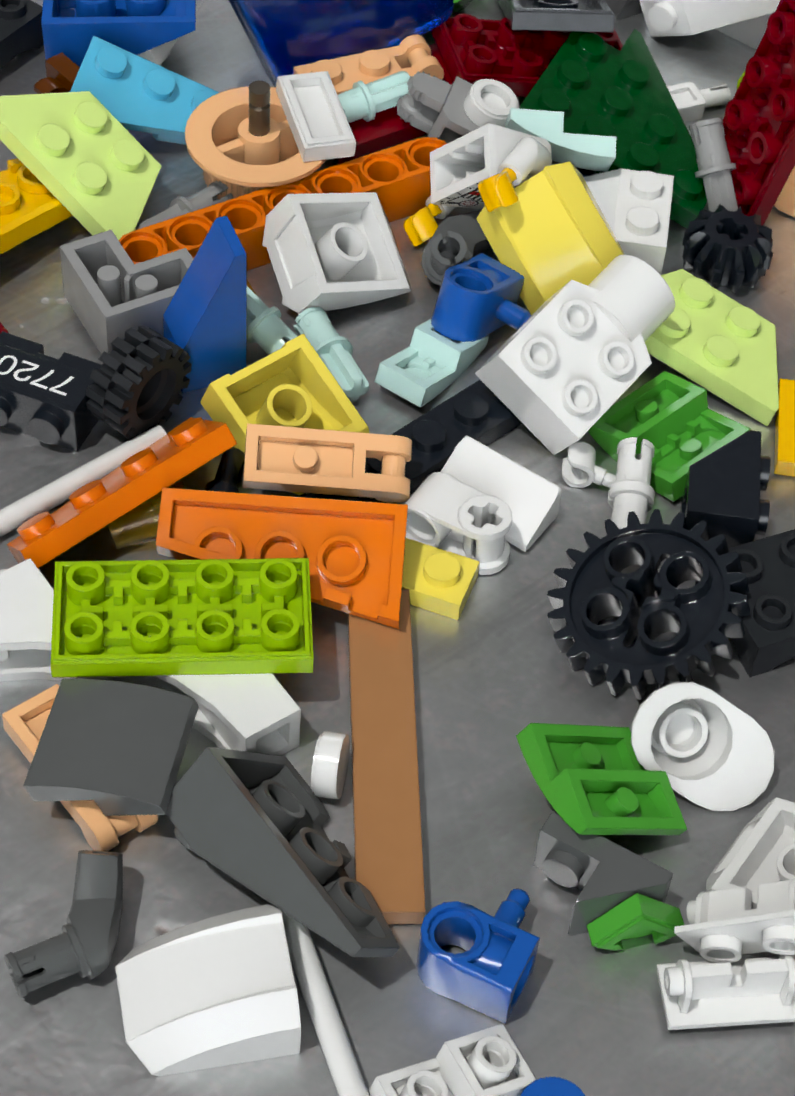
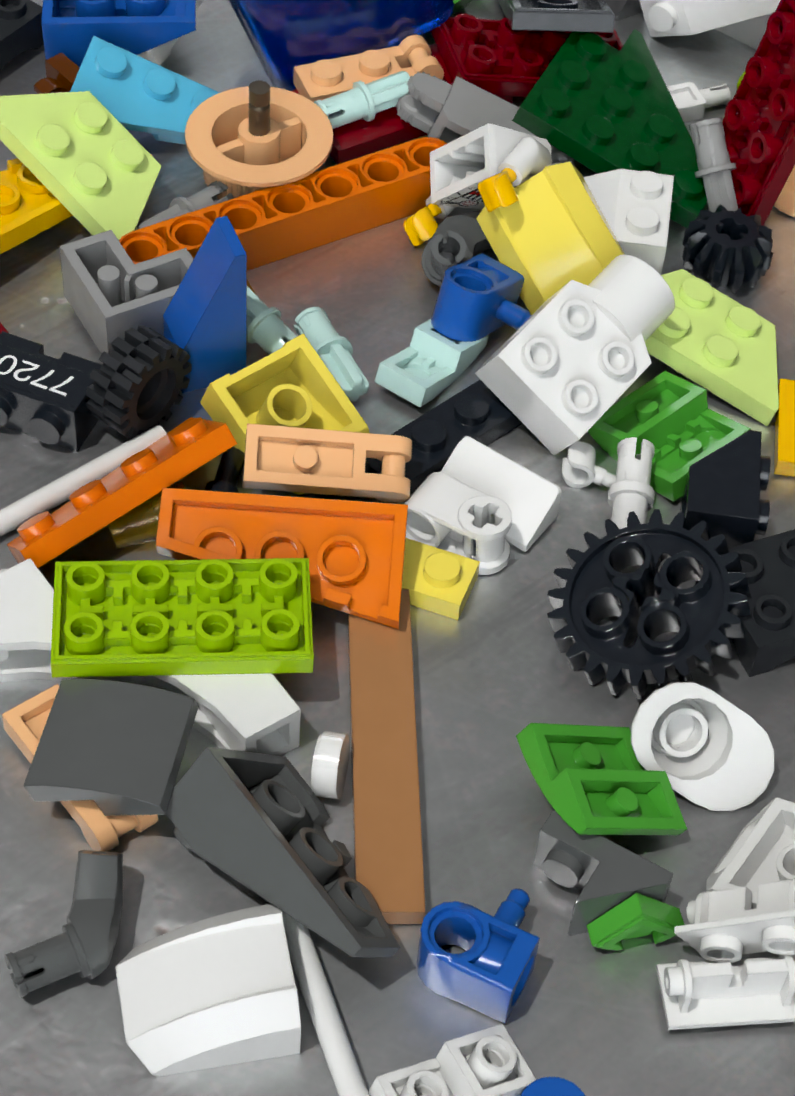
(315, 116): white tile -> none
(333, 251): white slope -> none
(489, 102): white tile -> none
(582, 150): light aqua slope -> none

